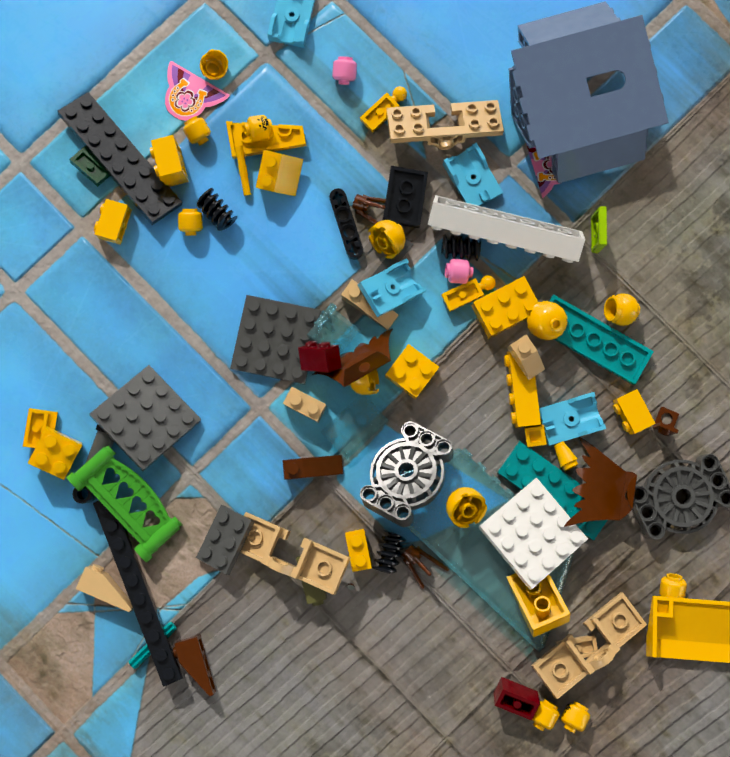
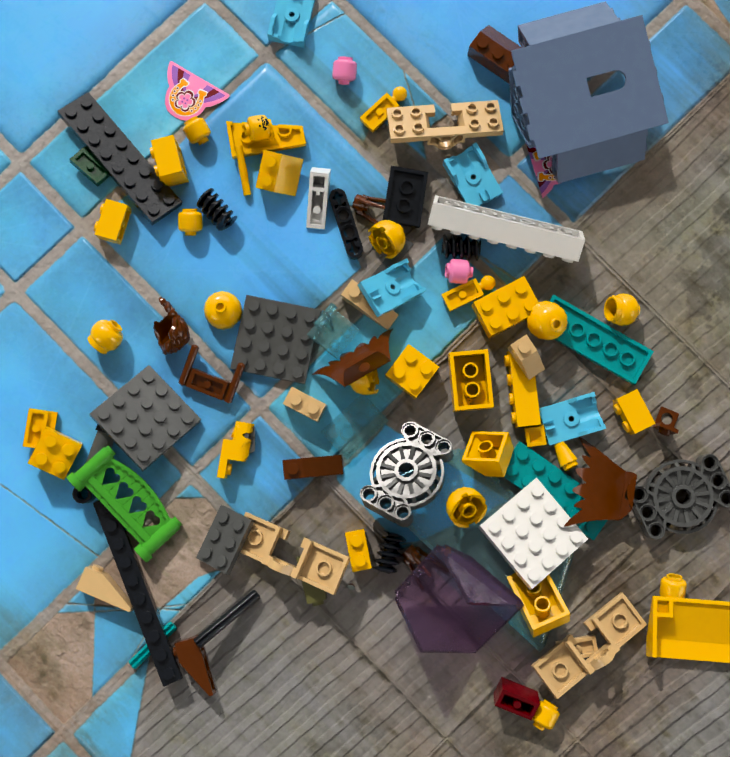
(105, 336): none -> yellow piece
(171, 331): none -> reddish brown hair
(209, 383): none -> reddish brown plate
(214, 64): yellow hair -> none
(222, 310): none -> yellow cylinder
(227, 618): none -> black axle
(237, 448): none -> yellow plate
(318, 197): none -> white slope
(319, 357): dark red brick -> none
(454, 603): none -> clear purple windscreen
(470, 380): none -> yellow brick
(489, 453): none -> yellow slope
(493, 51): none -> reddish brown slope
(575, 717): yellow head -> none
(599, 229): lime tile -> none

